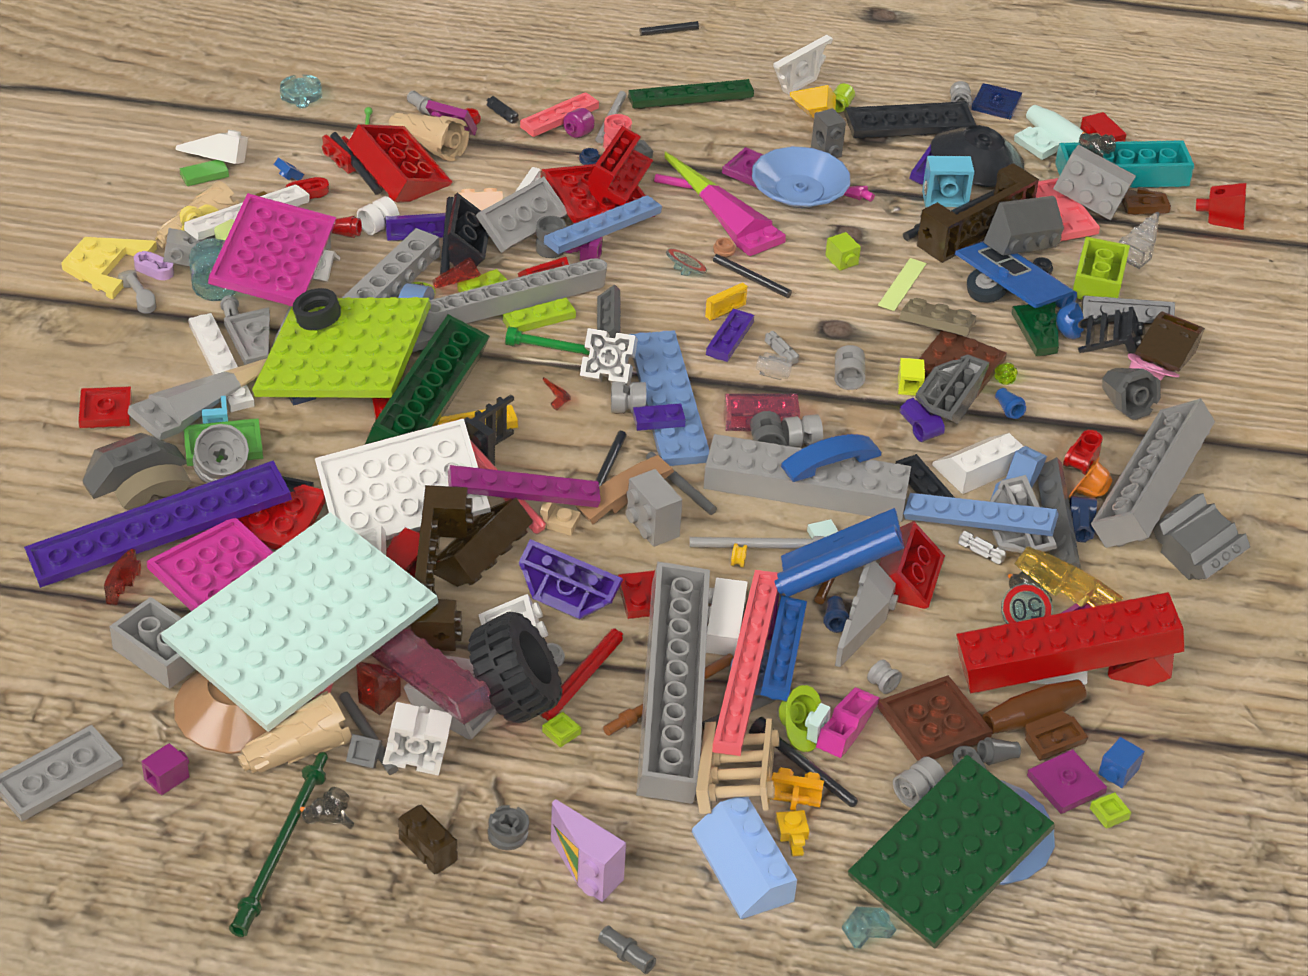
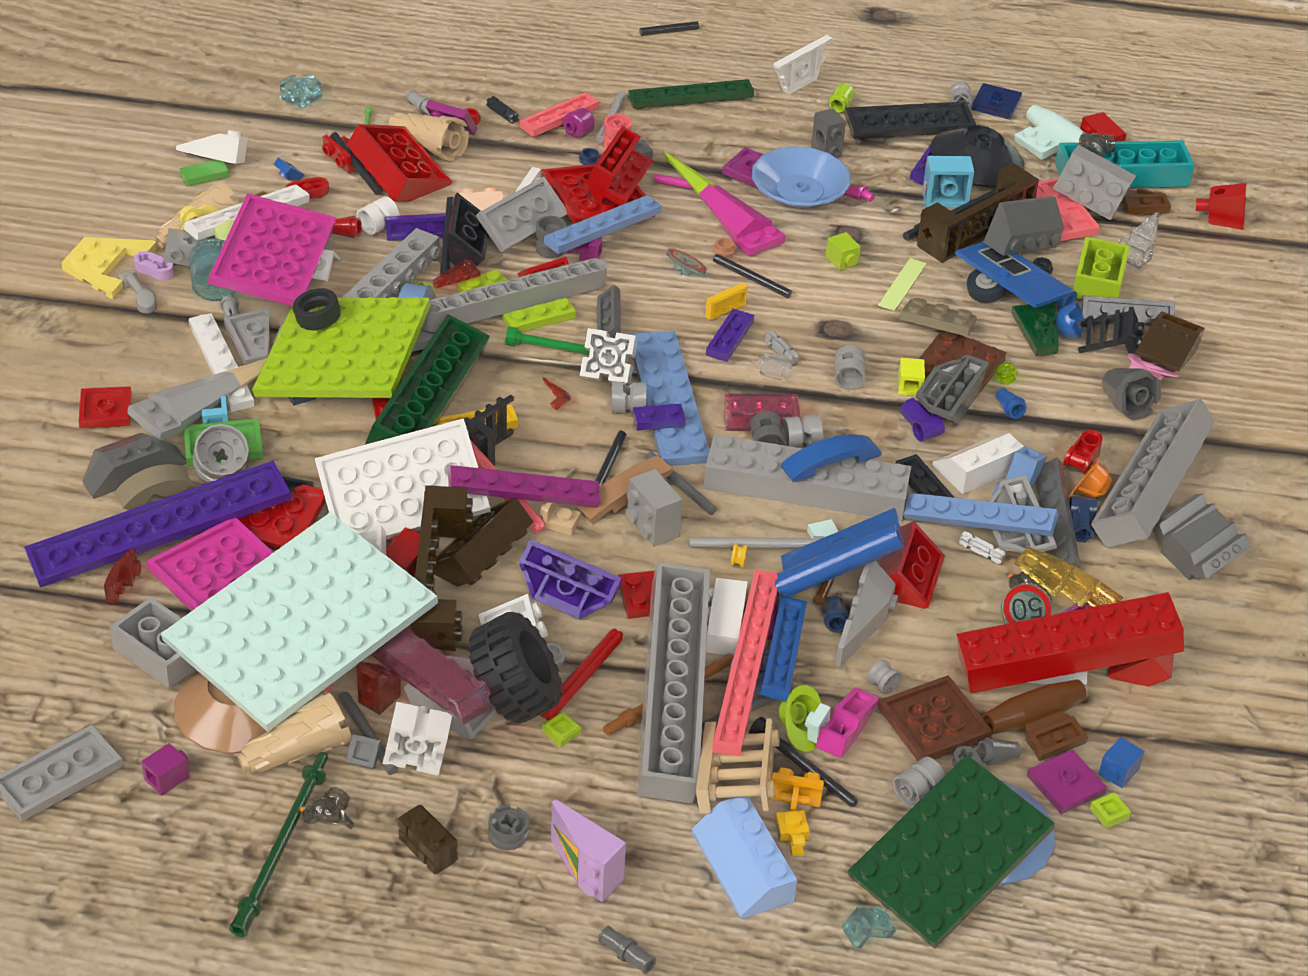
(814, 99): yellow slope -> none

